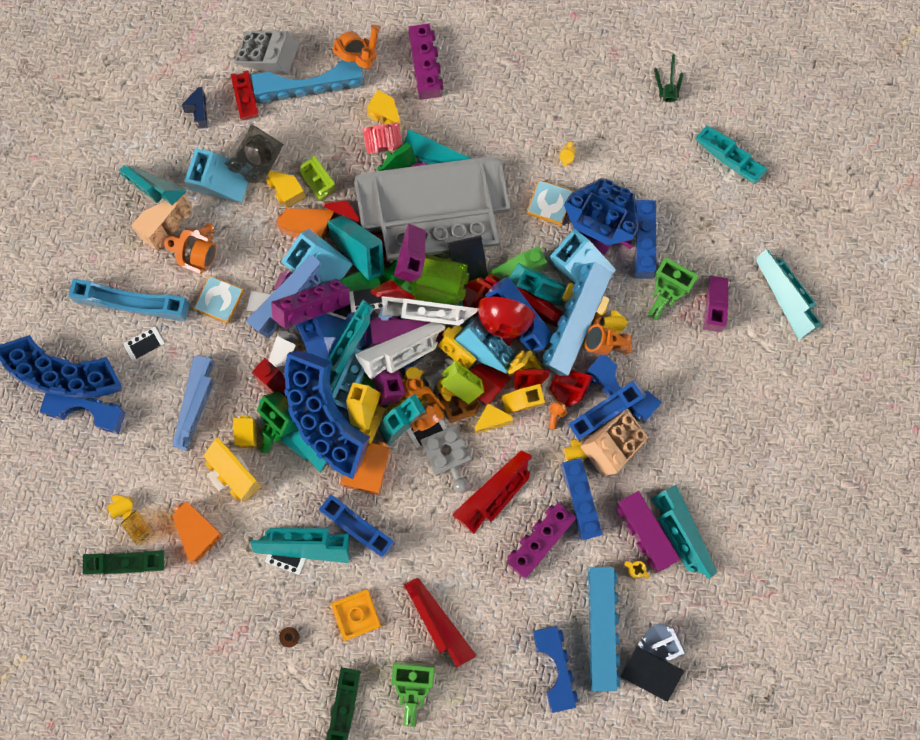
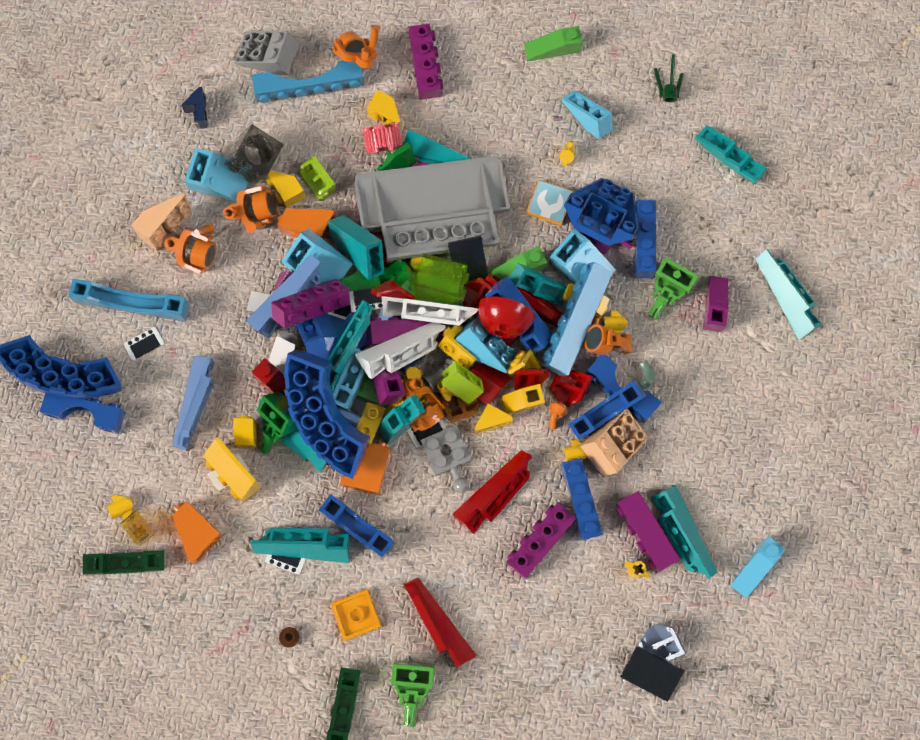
(151, 185): teal wedge -> none
(218, 299): tile -> none
(244, 95): red plate -> none
(263, 207): none -> orange piece
(341, 207): red slope -> none
(361, 405): yellow slope -> none
(412, 254): magenta slope -> none
(554, 44): none -> bright green slope
(560, 695): blue arch -> none
(590, 114): none -> medium azure slope
(602, 629): dark azure brick -> none
(649, 376): none -> sand green arm
(757, 566): none -> medium azure slope

